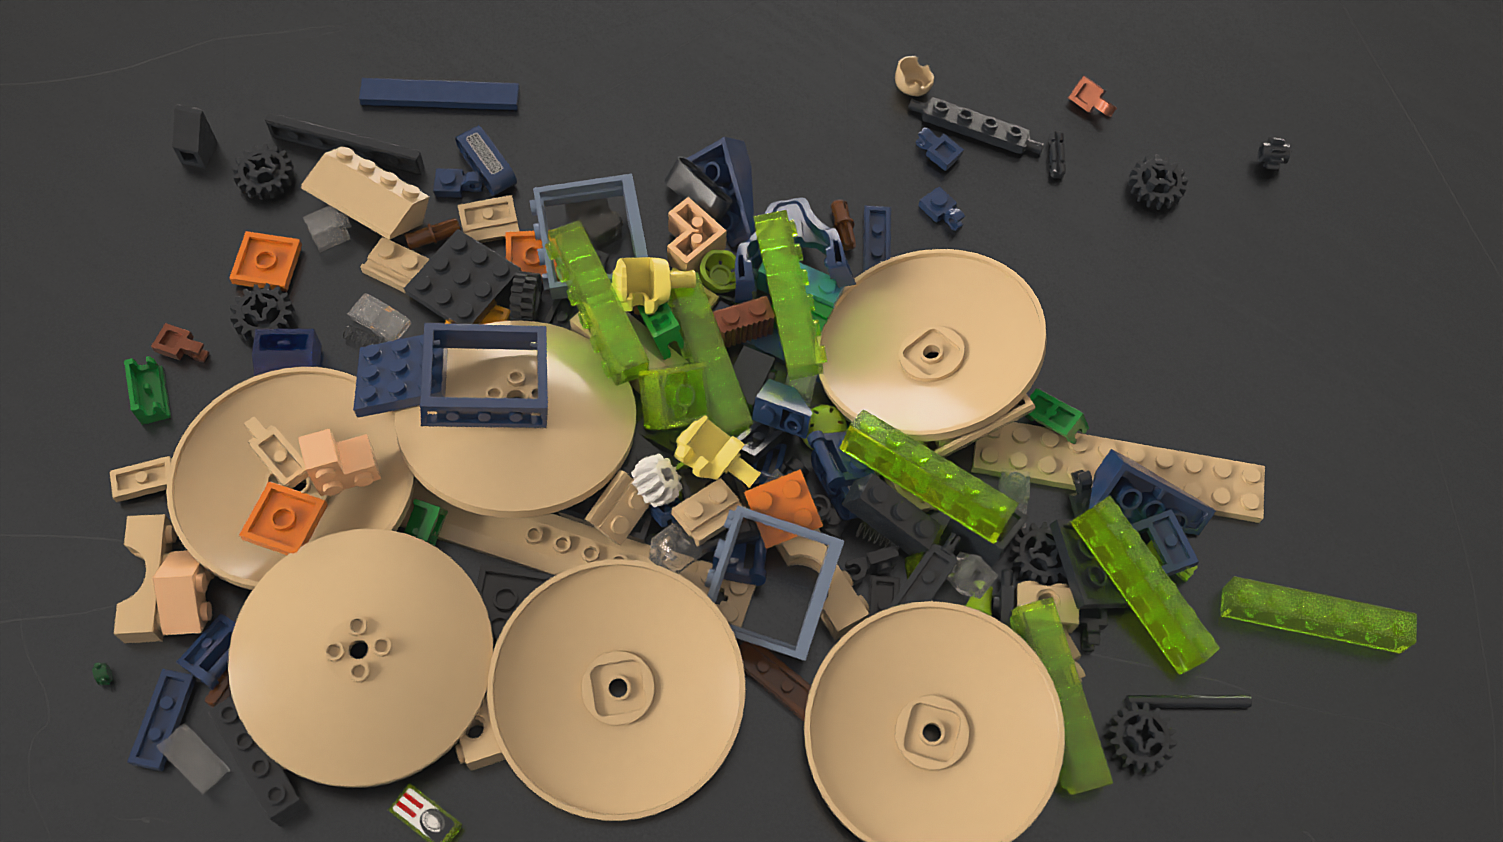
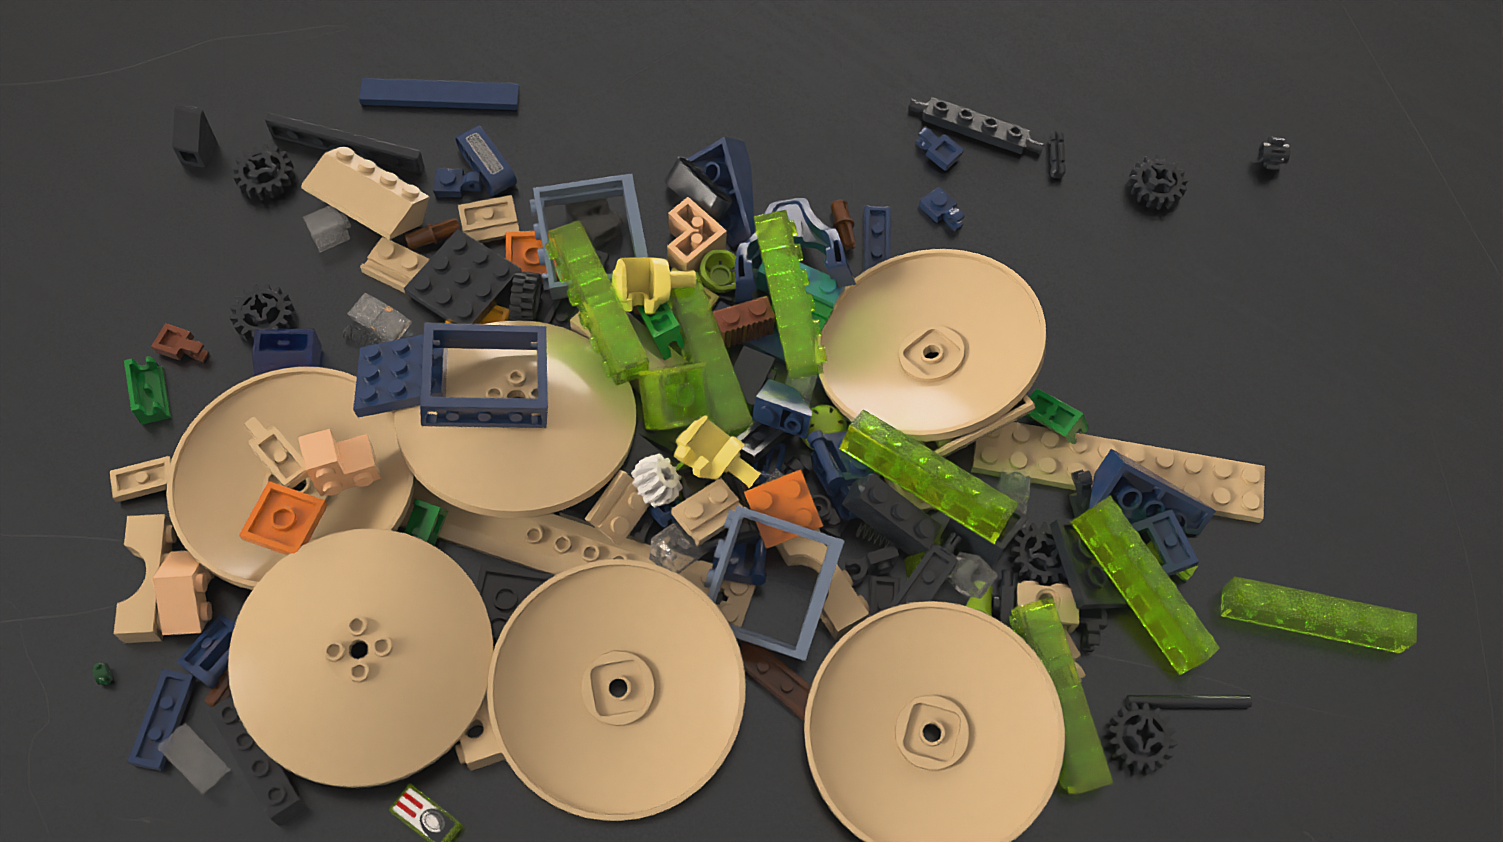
(265, 260): orange plate -> none
(912, 77): tan hair -> none
(1089, 96): plate -> none

